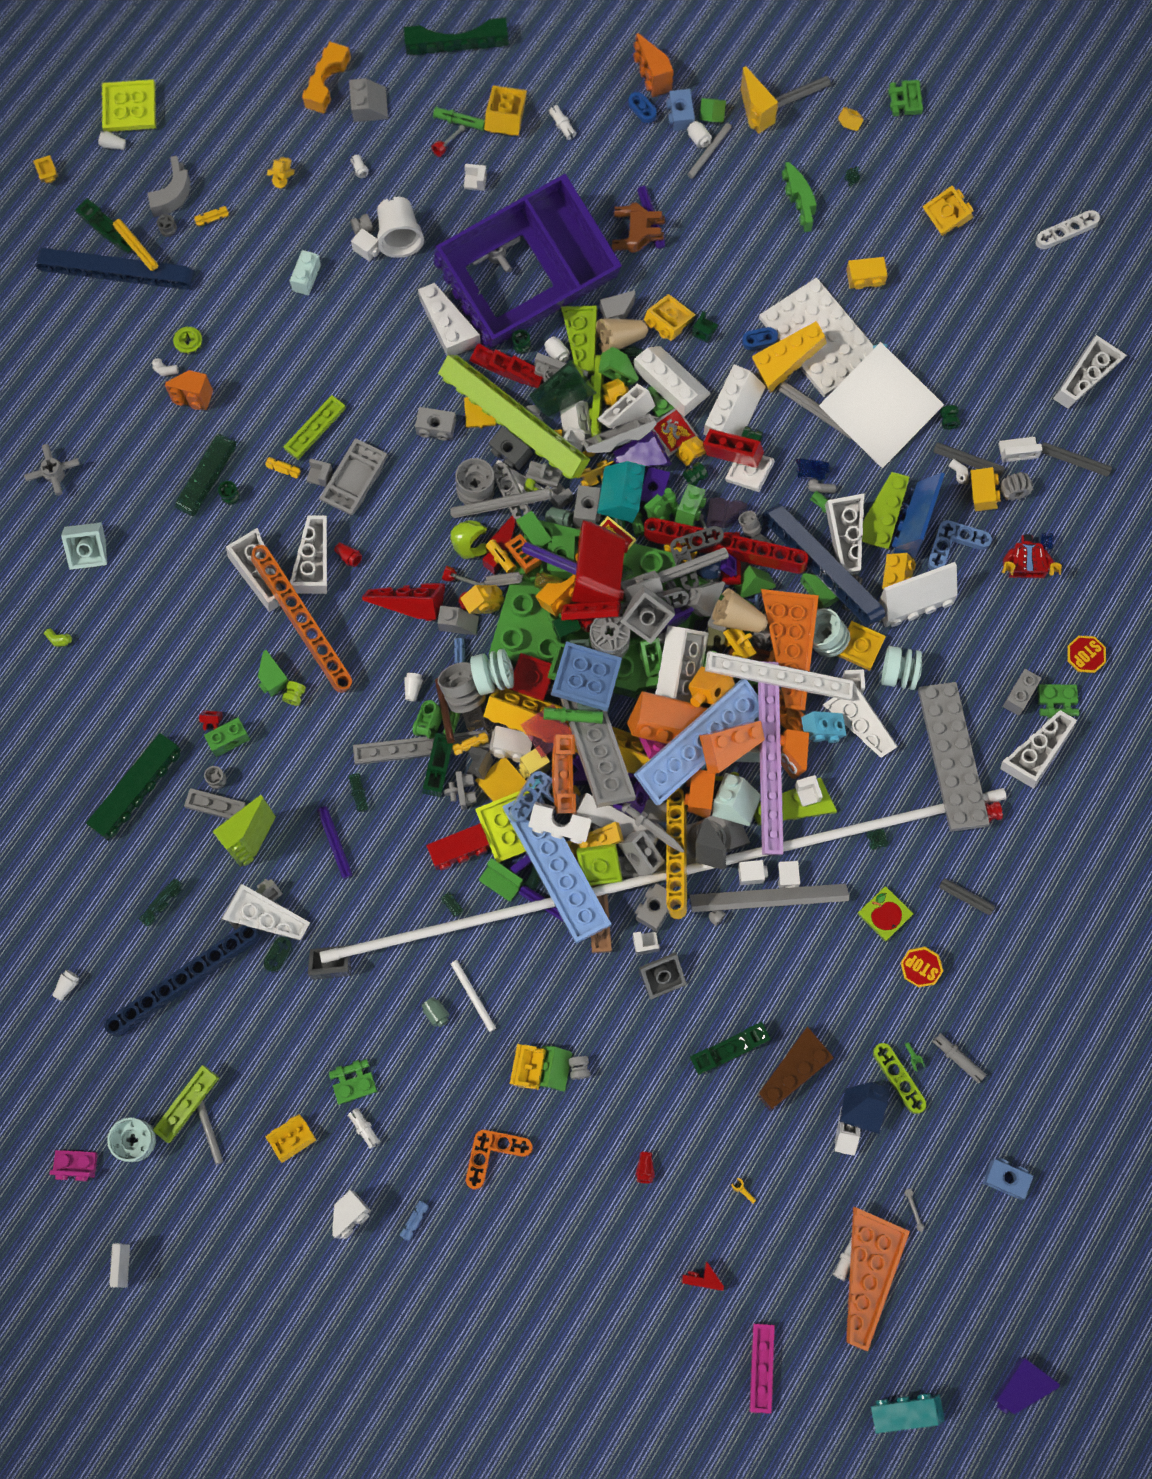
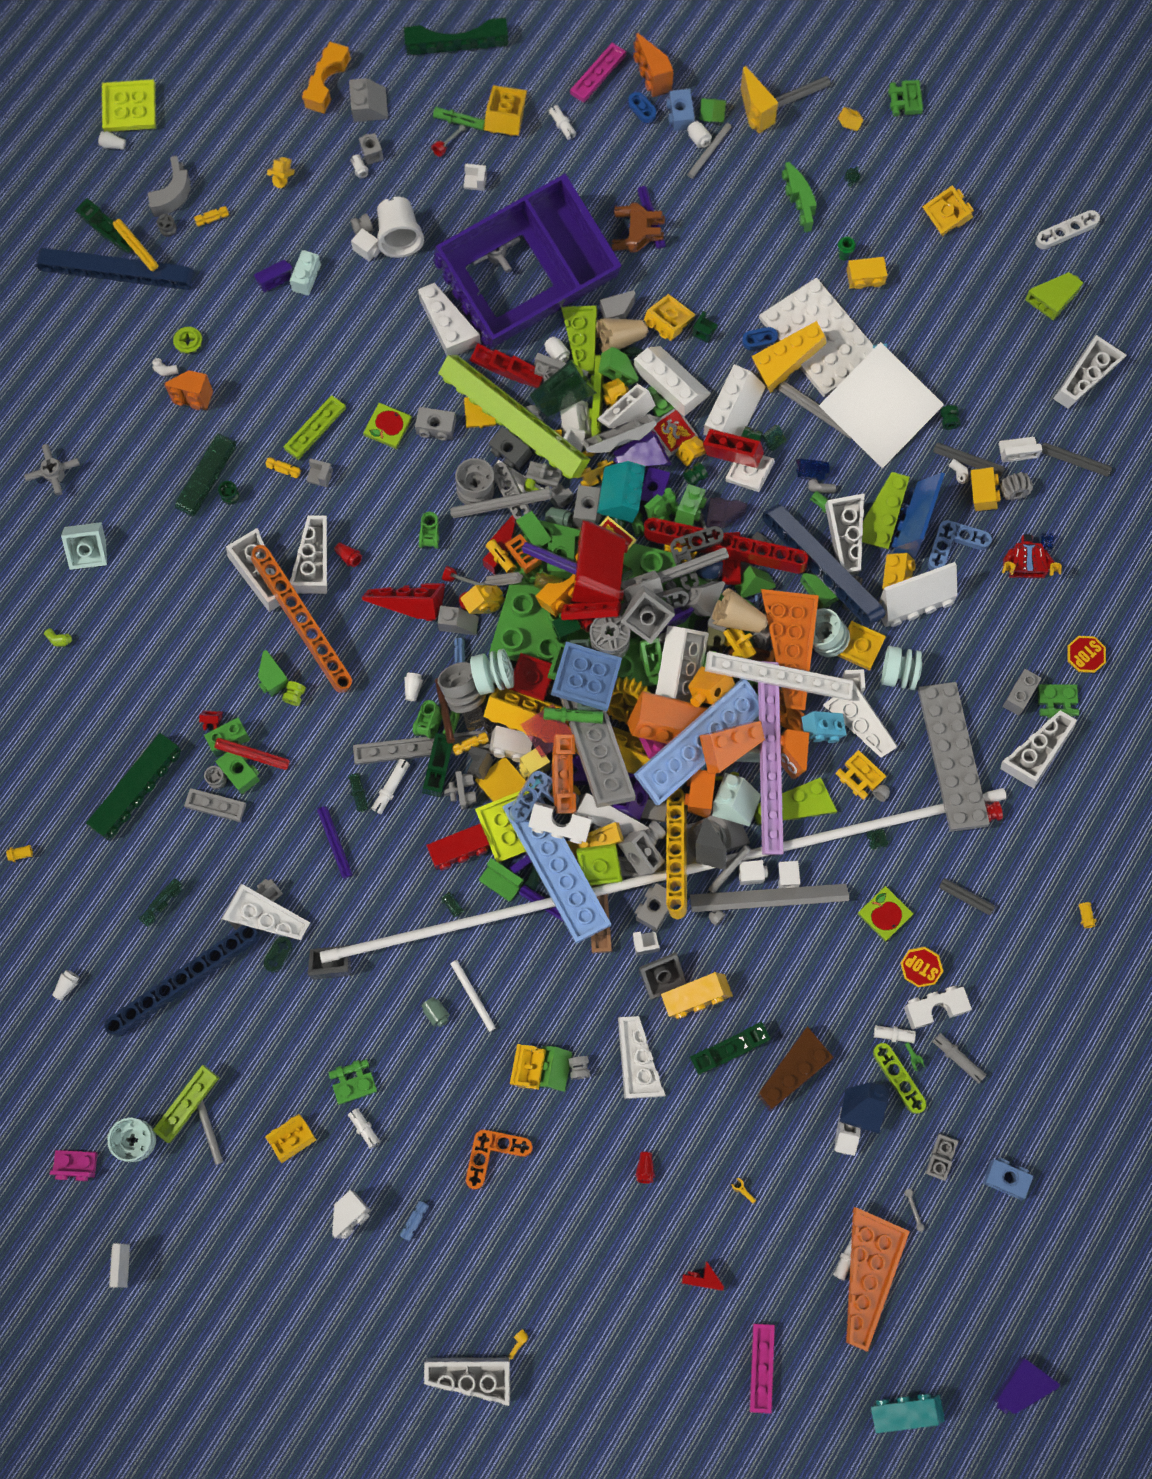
(19, 853): none -> yellow pin
(46, 169): yellow bracket -> none
(242, 781): none -> bright green brick
(246, 831): lime slope -> none
(251, 753): none -> red axle
(274, 275): none -> dark purple panel
(354, 477): light grey slope -> none
(372, 154): none -> light grey brick
(387, 425): none -> tile
(387, 792): none -> white pin
(429, 533): none -> bright green piece
(464, 535): lime piece -> none
(471, 1376): none -> white wedge
(518, 338): dark green wheel -> none
(521, 1337): none -> yellow hand
(597, 72): none -> dark pink plate
(624, 698): none -> yellow gear
(638, 1068): none -> white wing
(641, 819): light grey sword -> none
(696, 995): none -> yellow wedge
(729, 566): dark purple tile -> none
(729, 869): none -> light grey bar
(750, 523): light grey wheel -> none
(774, 437): none -> clear green plate
(808, 790): white panel -> none
(846, 247): none -> green cone
(865, 770): none -> yellow plate
(881, 792): none -> light grey hinge
(894, 1034): none -> white pin
(941, 1157): none -> light grey slope
(953, 1000): none -> white arch
(1054, 294): none -> lime slope
(1087, 915): none -> yellow pin

